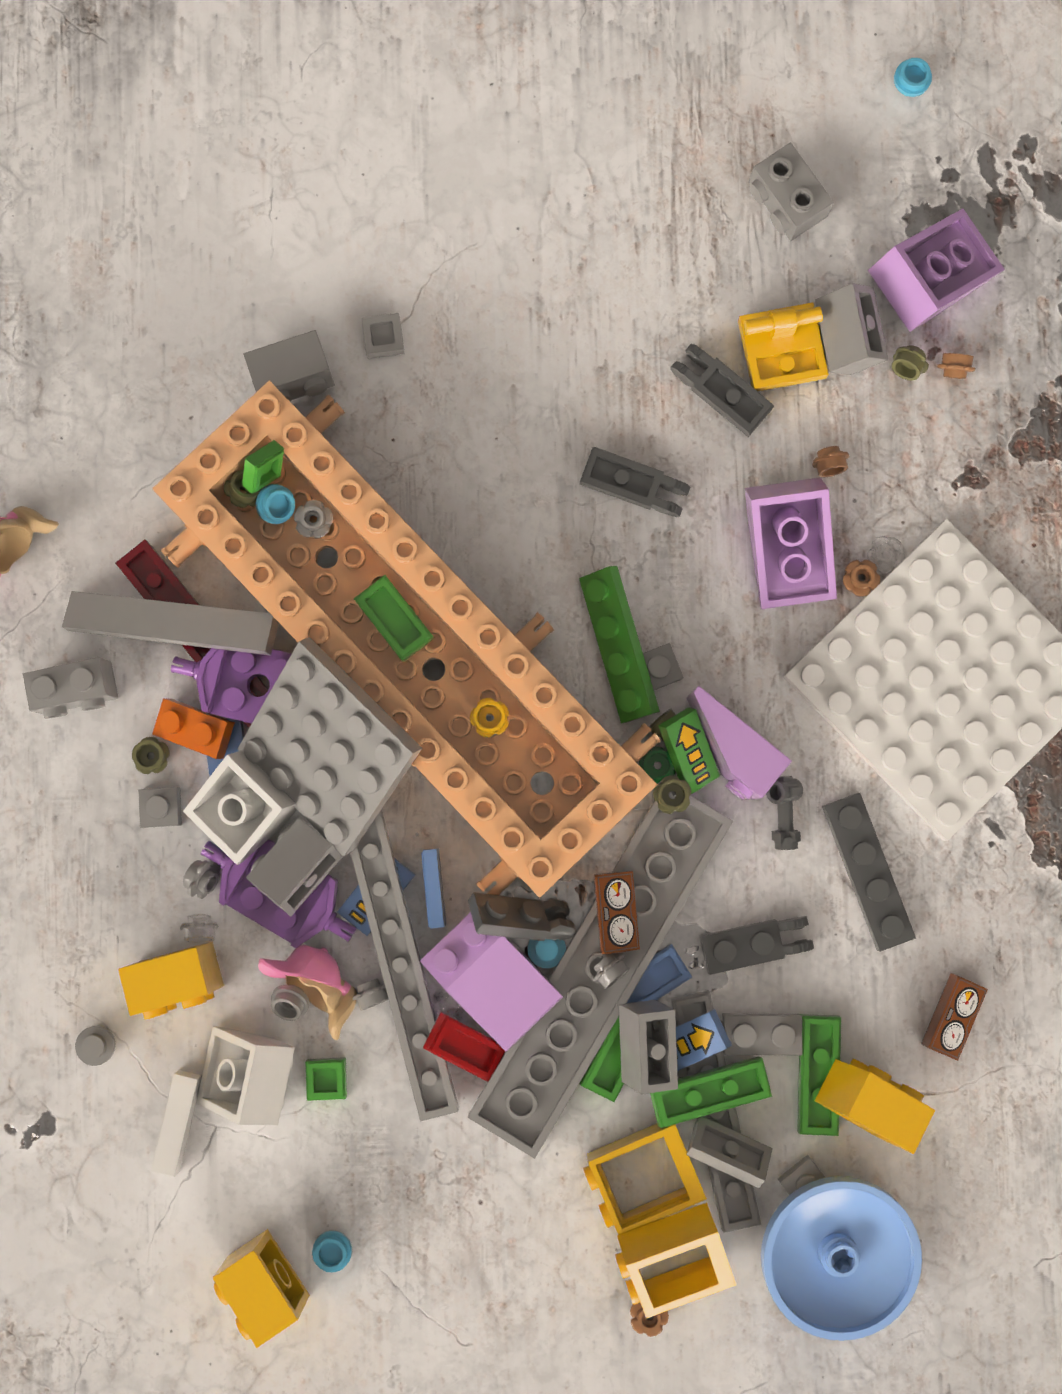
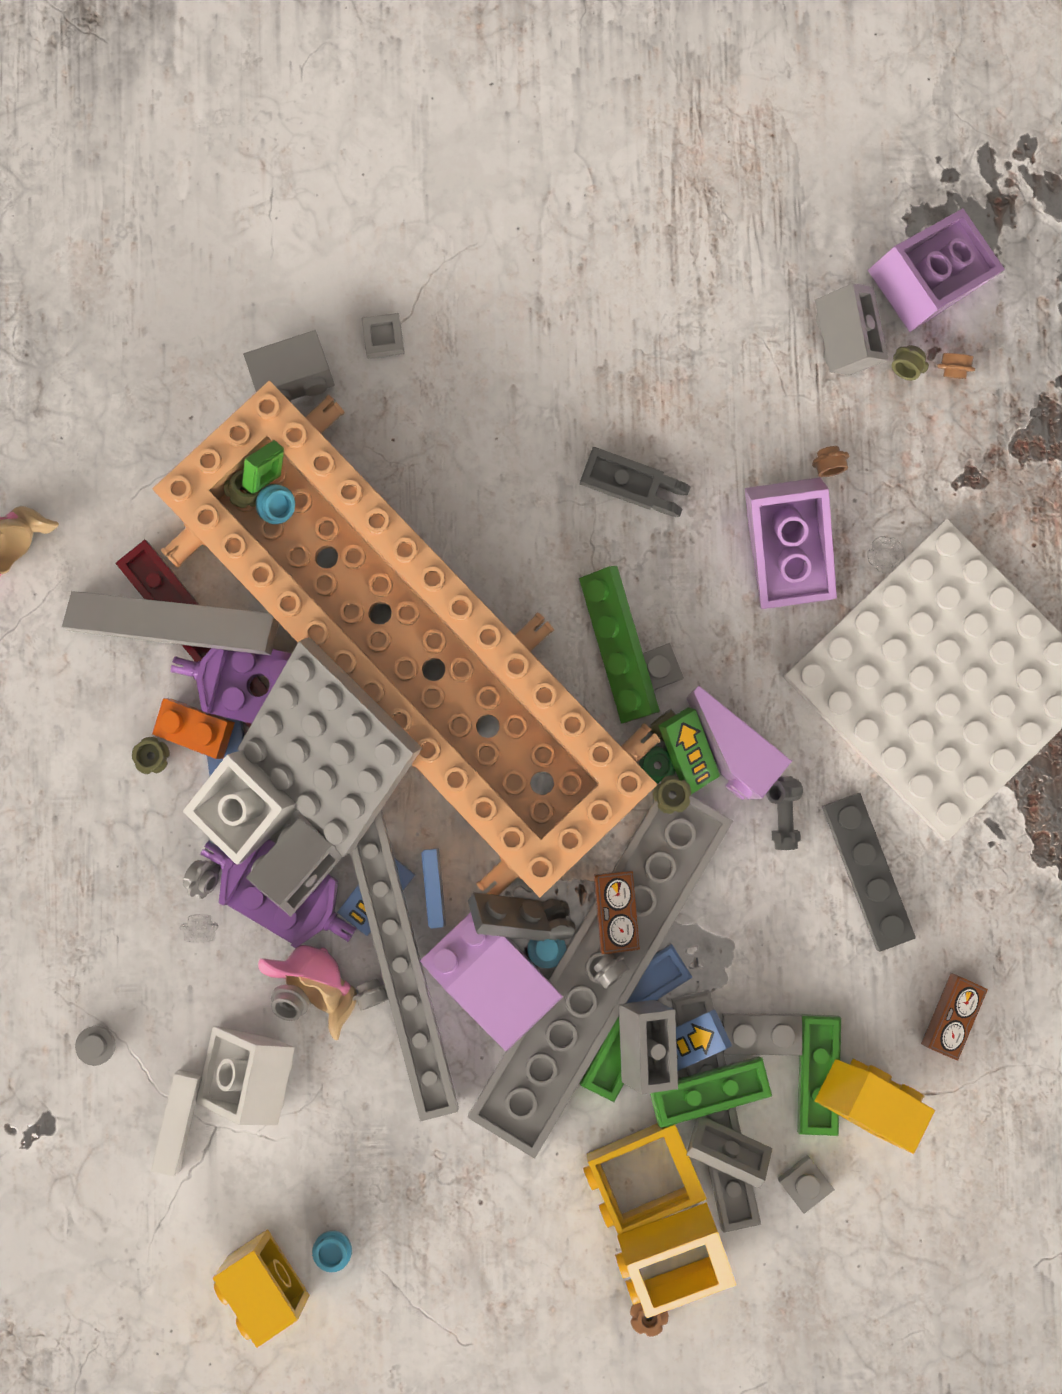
(70, 686): light grey brick -> none
(160, 807): light grey plate -> none
(172, 978): yellow brick -> none
(320, 527): light grey plate -> none
(326, 1079): bright green tile -> none
(394, 618): bright green tile -> none
(447, 1005): clear plate -> none
(464, 1047): red tile -> none
(497, 725): yellow plate -> none
(724, 391): dark grey hinge -> none
(751, 944): dark grey hinge -> none
(783, 346): yellow plate -> none
(789, 192): light grey brick -> none
(841, 1258): light blue dish -> none
(851, 579): medium nougat plate -> none
(913, 77): medium azure plate -> none

